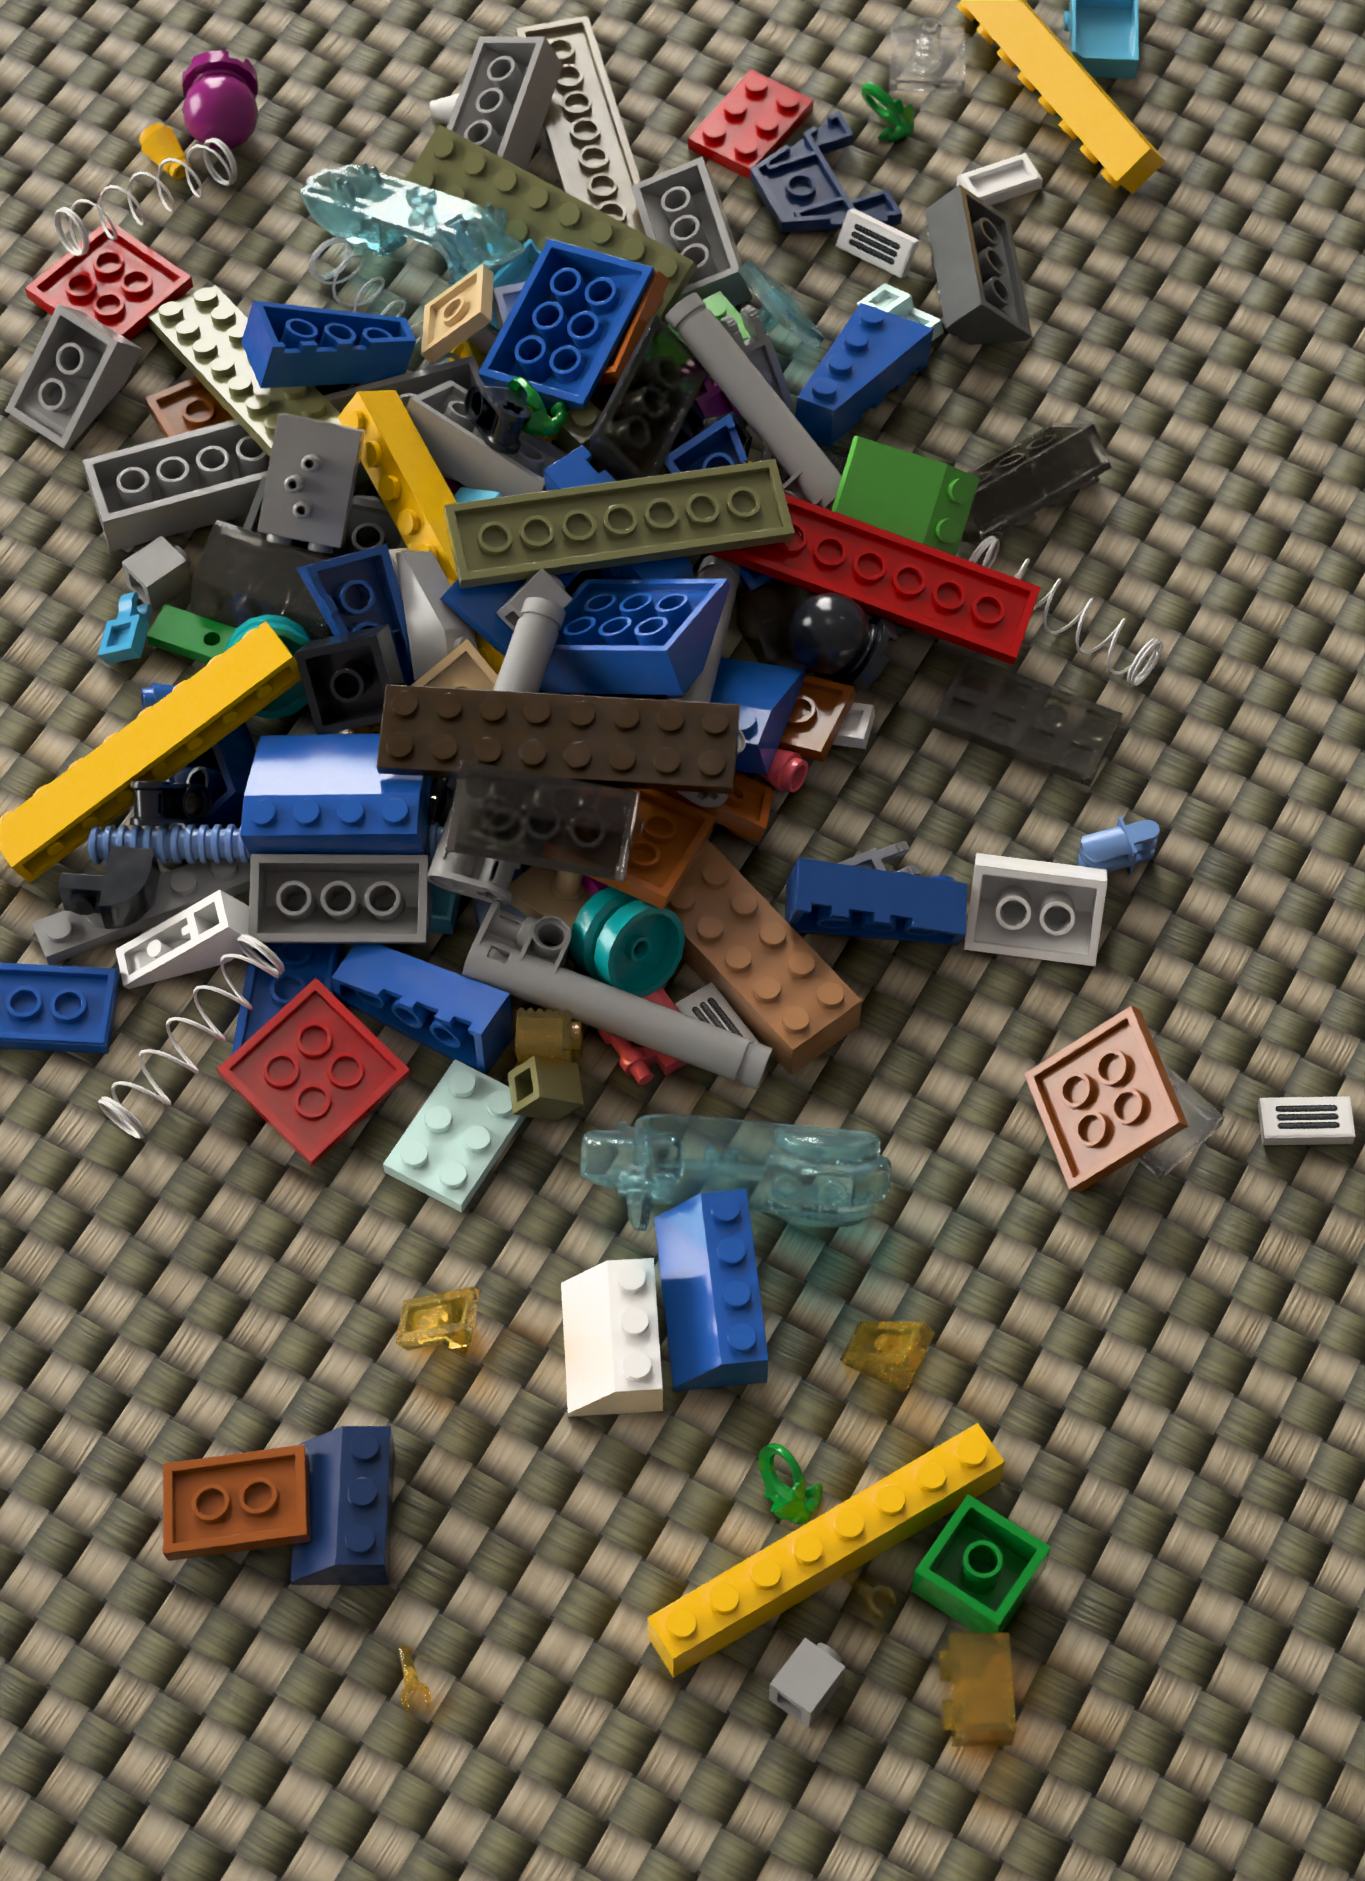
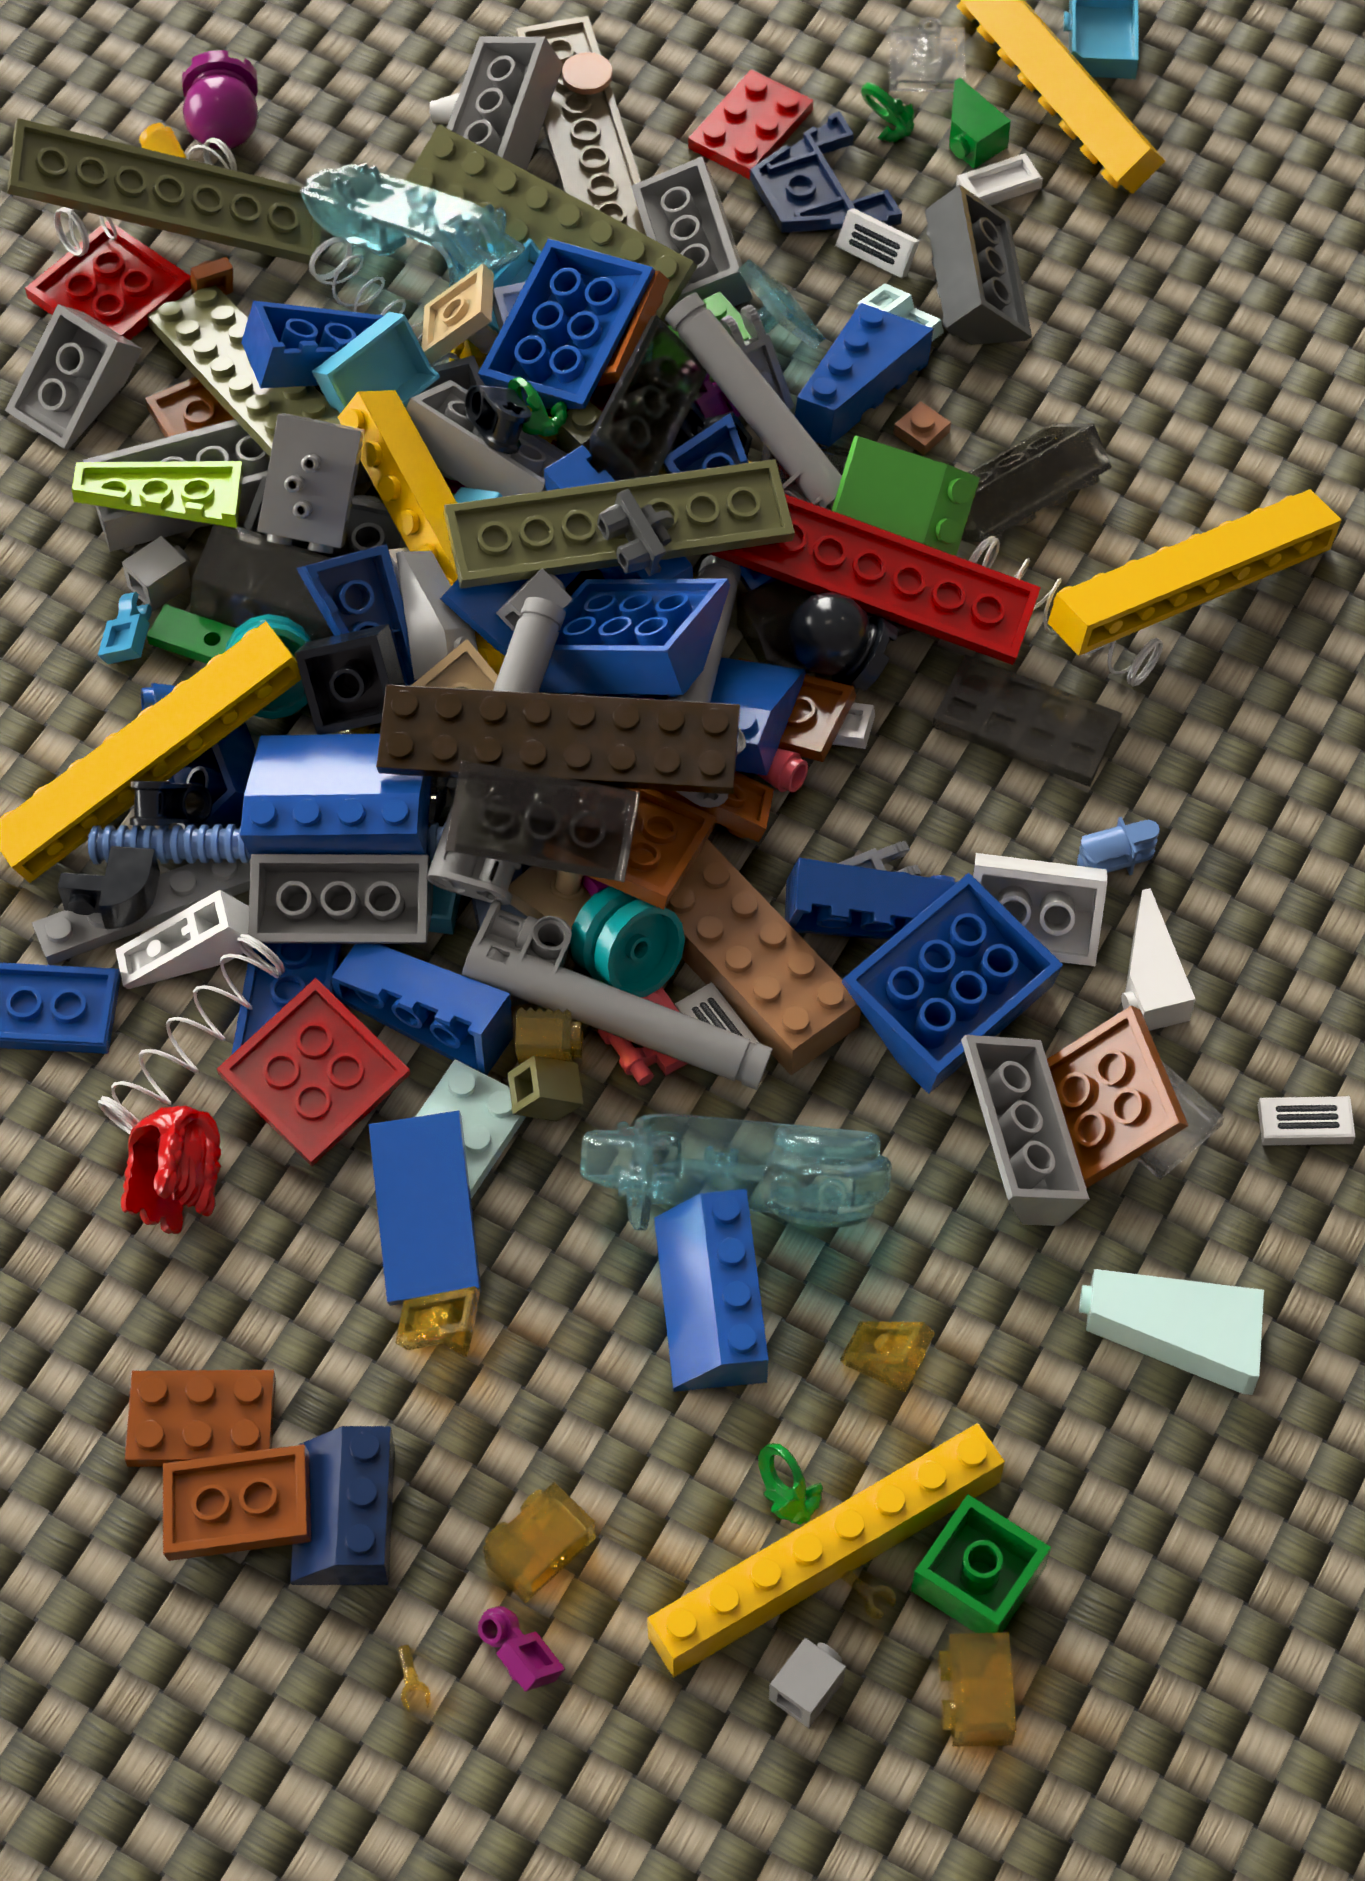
(161, 191): none -> olive plate
(172, 1166): none -> red piece
(177, 490): none -> lime wing
(198, 1414): none -> dark orange plate
(213, 273): none -> dark orange plate
(377, 360): none -> medium azure container
(424, 1206): none -> blue tile
(525, 1656): none -> magenta plate
(538, 1541): none -> clear yellow brick
(587, 73): none -> piece
(612, 1339): white slope -> none
(642, 528): none -> dark grey hips
(922, 428): none -> nougat plate
(949, 976): none -> blue slope
(976, 126): none -> green slope
(1026, 1128): none -> light grey slope
(1155, 973): none -> white slope
(1181, 1323): none -> light aqua slope
(1193, 571): none -> yellow brick

